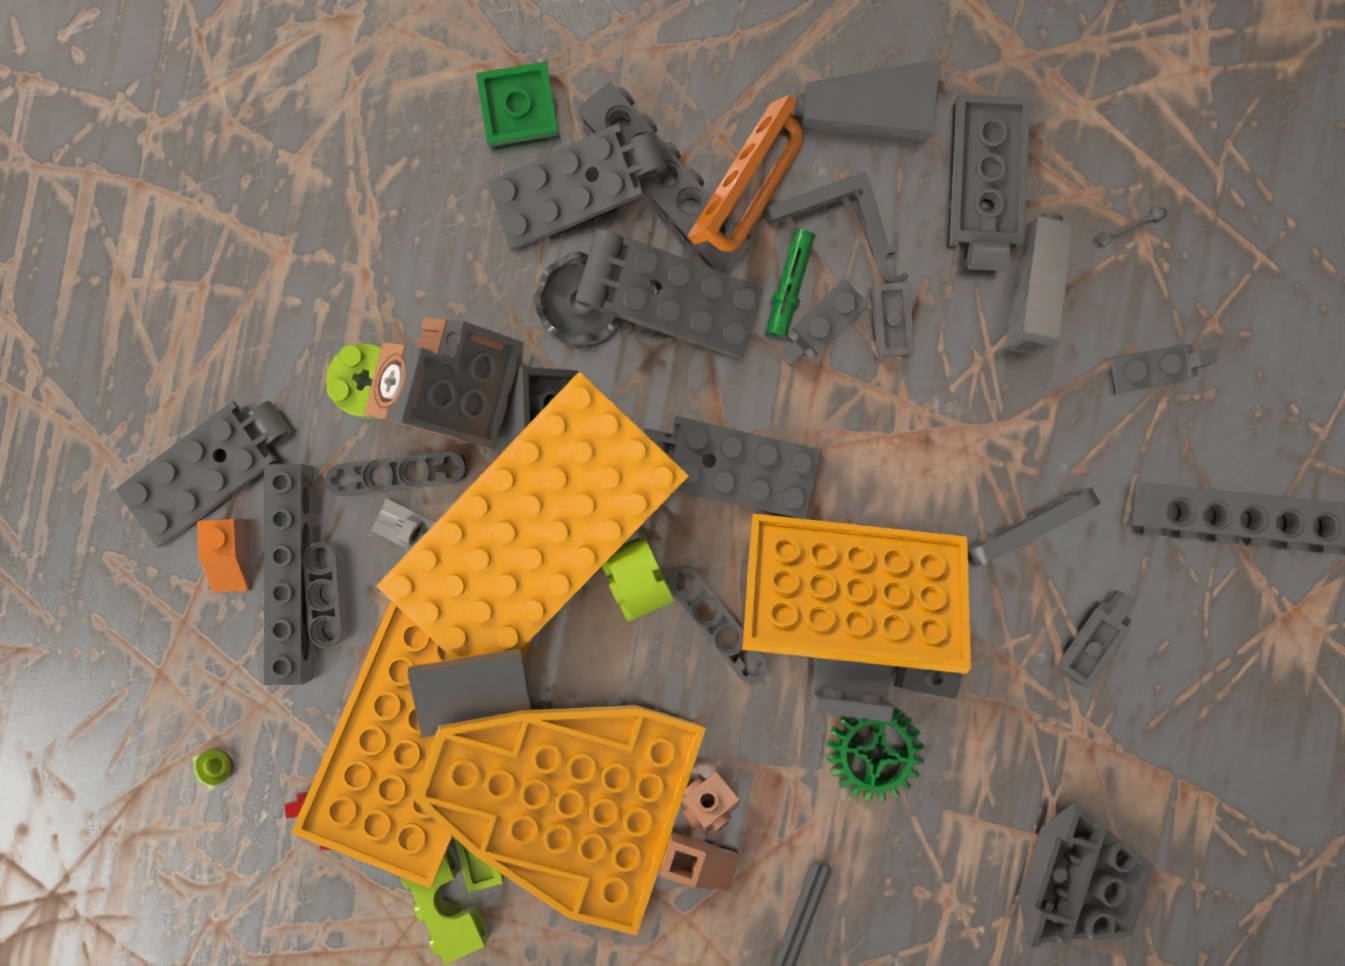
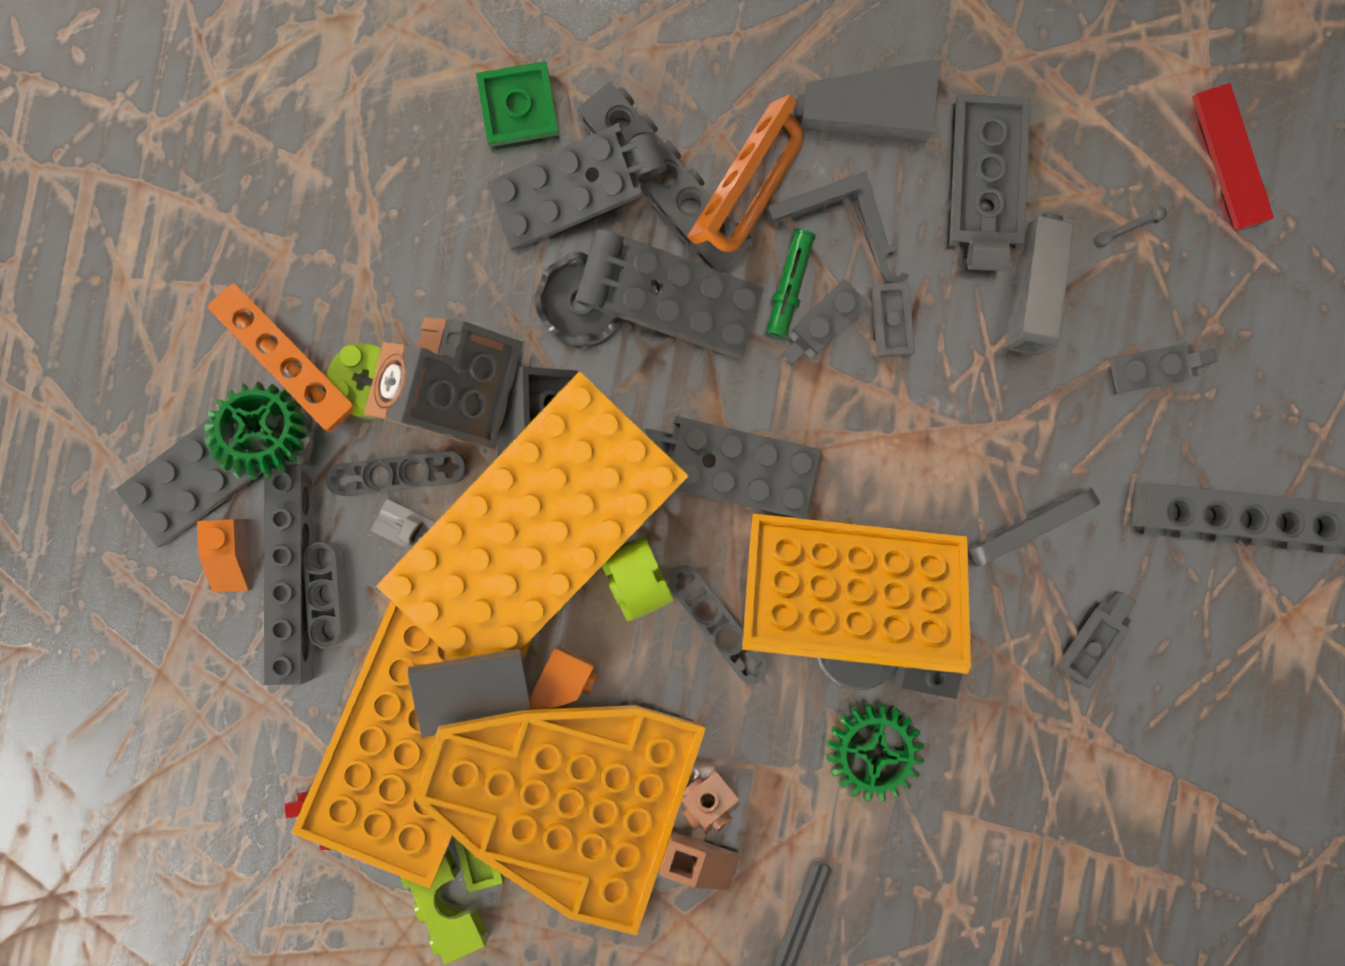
(212, 768): lime plate -> none
(269, 408): none -> green gear
(329, 407): none -> orange piece
(562, 680): none -> orange slope
(852, 689): dark grey bracket -> none
(1081, 882): dark grey wedge -> none
(1232, 157): none -> red tile

